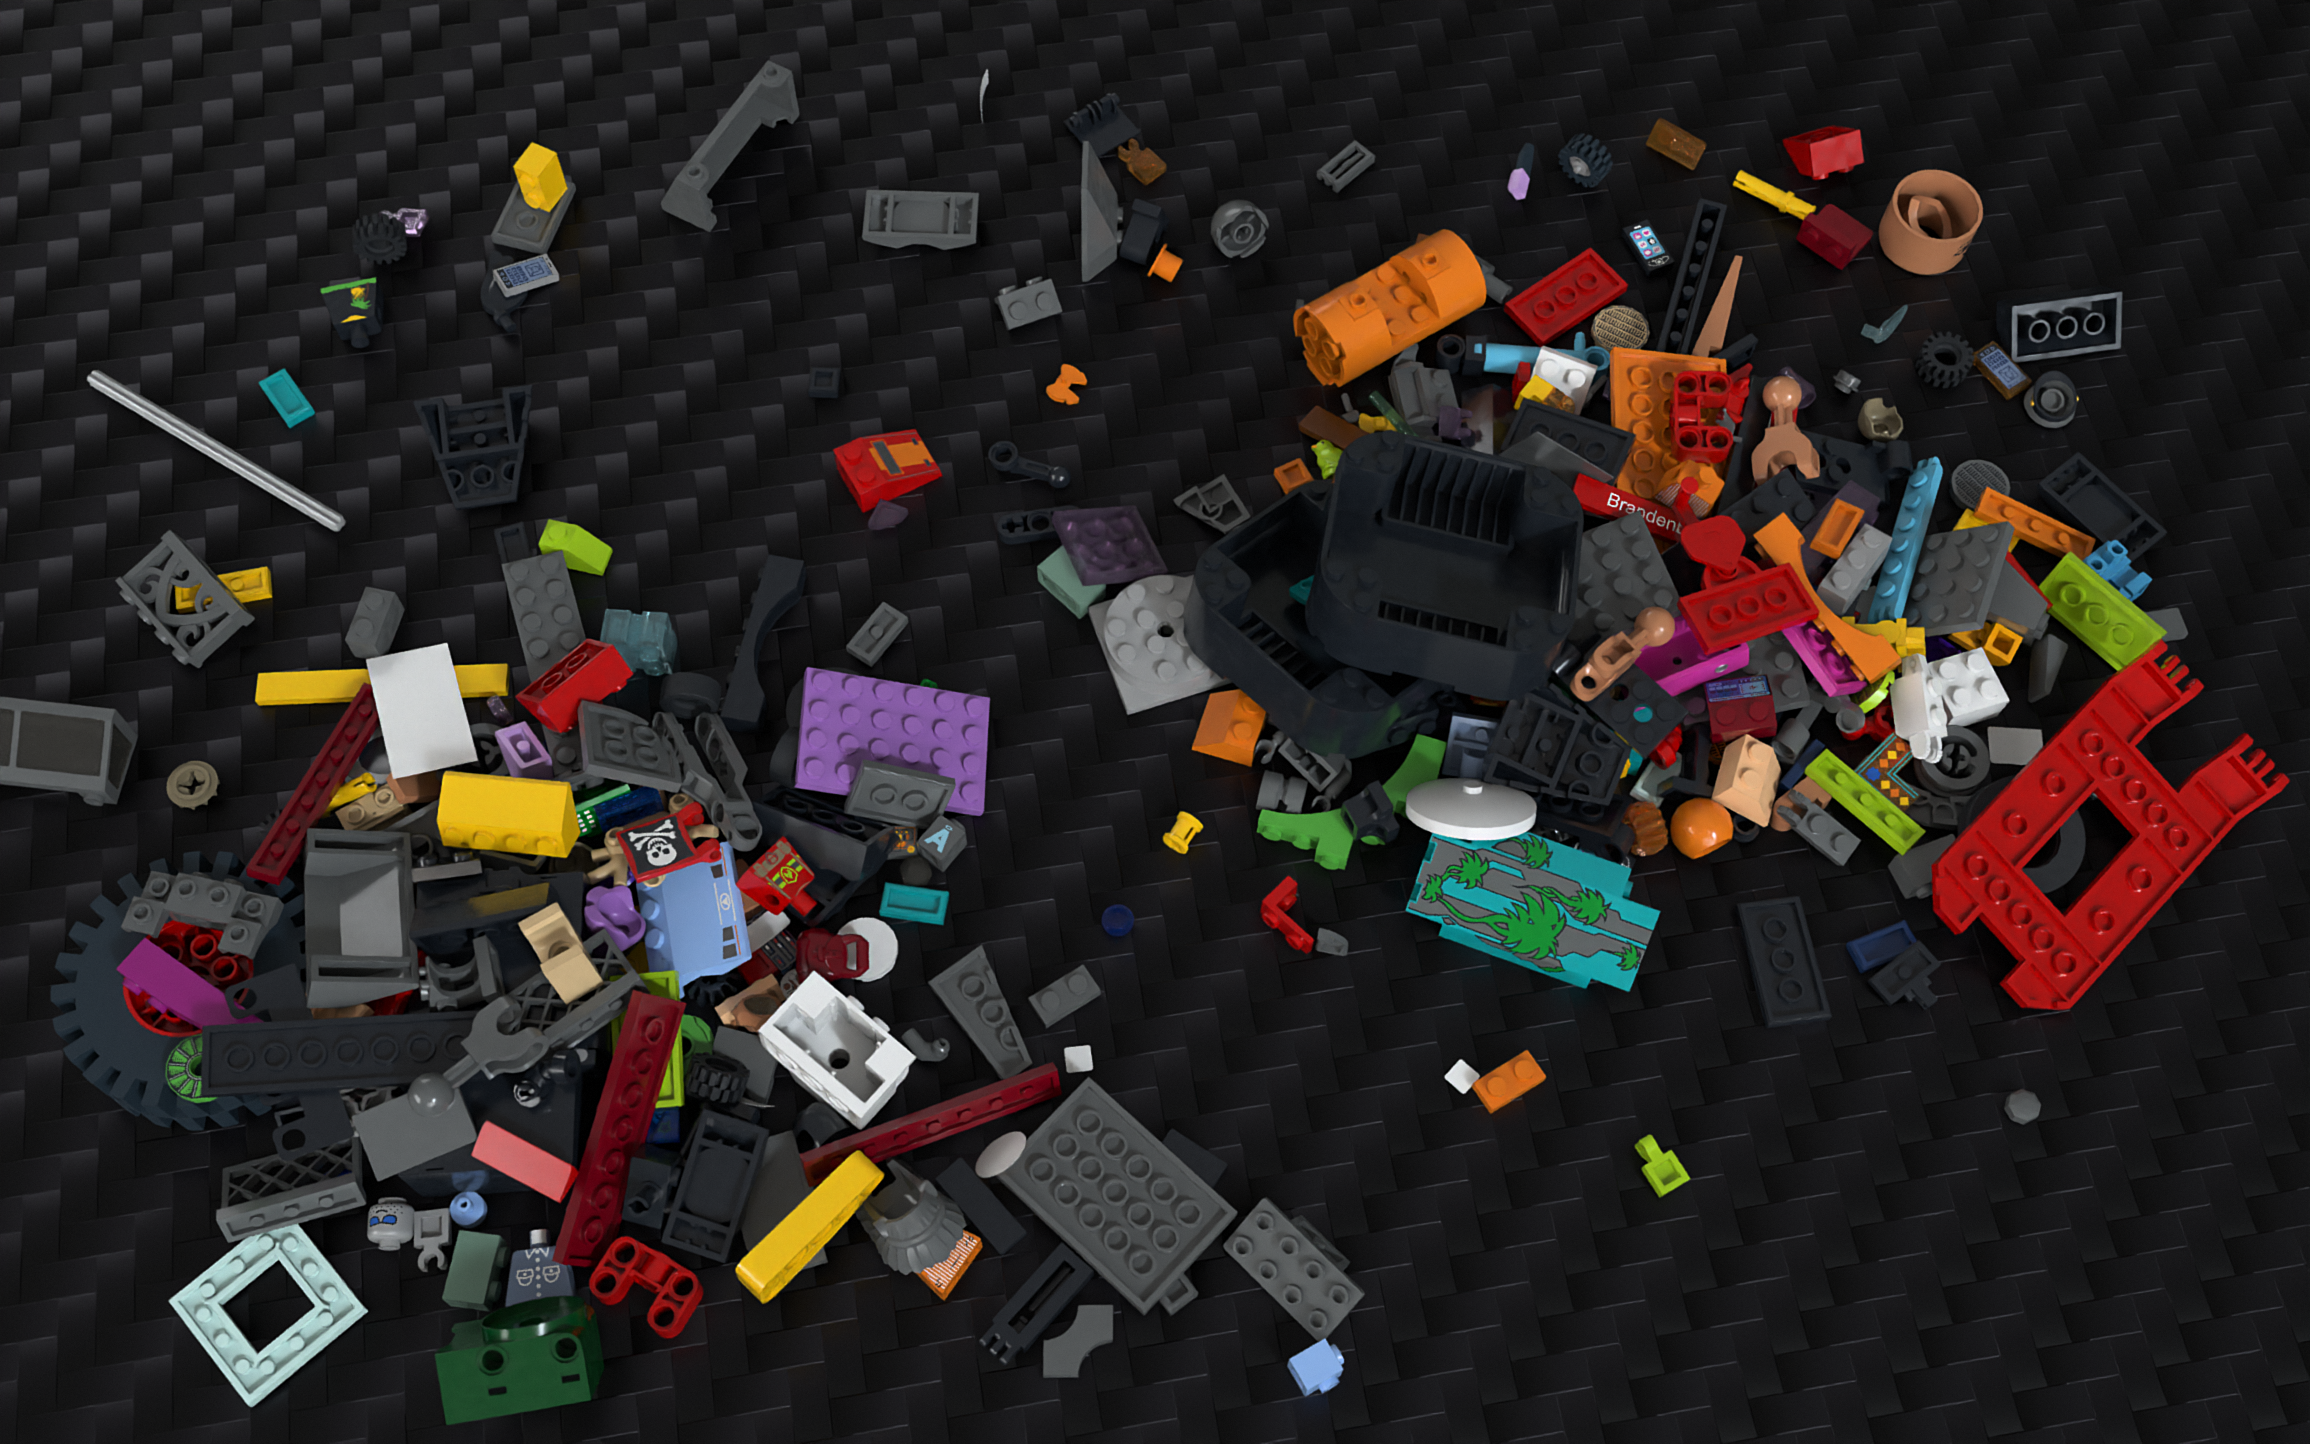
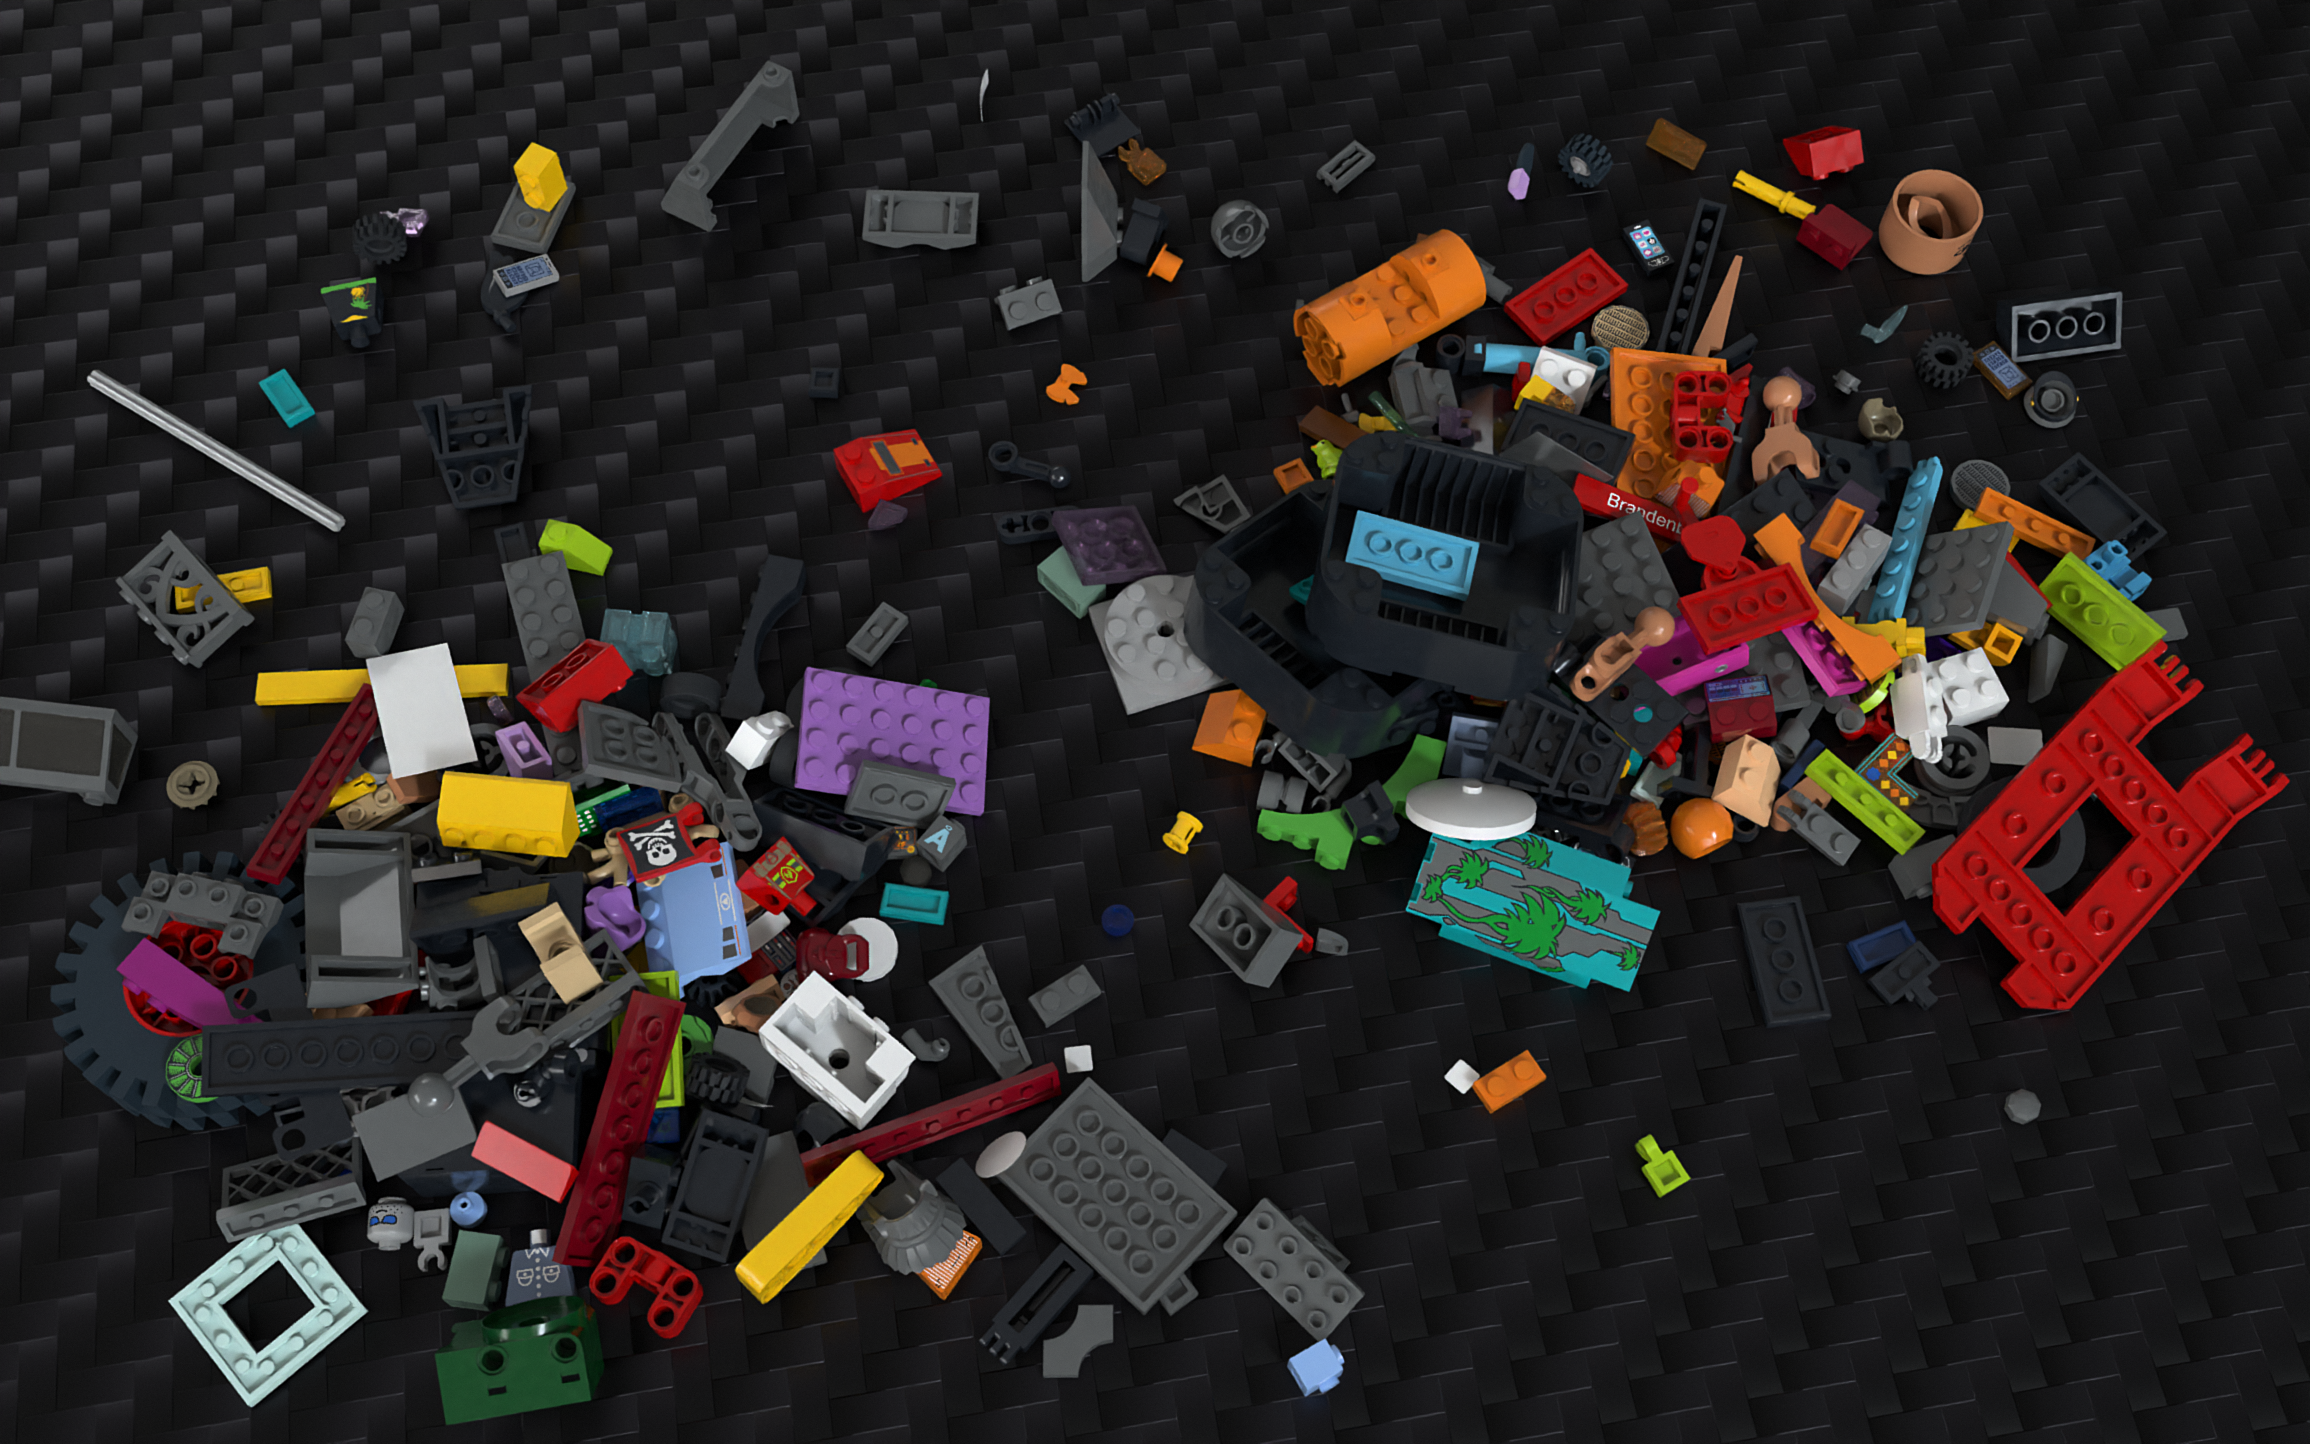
(758, 738): none -> white brick
(1246, 932): none -> dark grey slope
(1413, 555): none -> medium azure plate

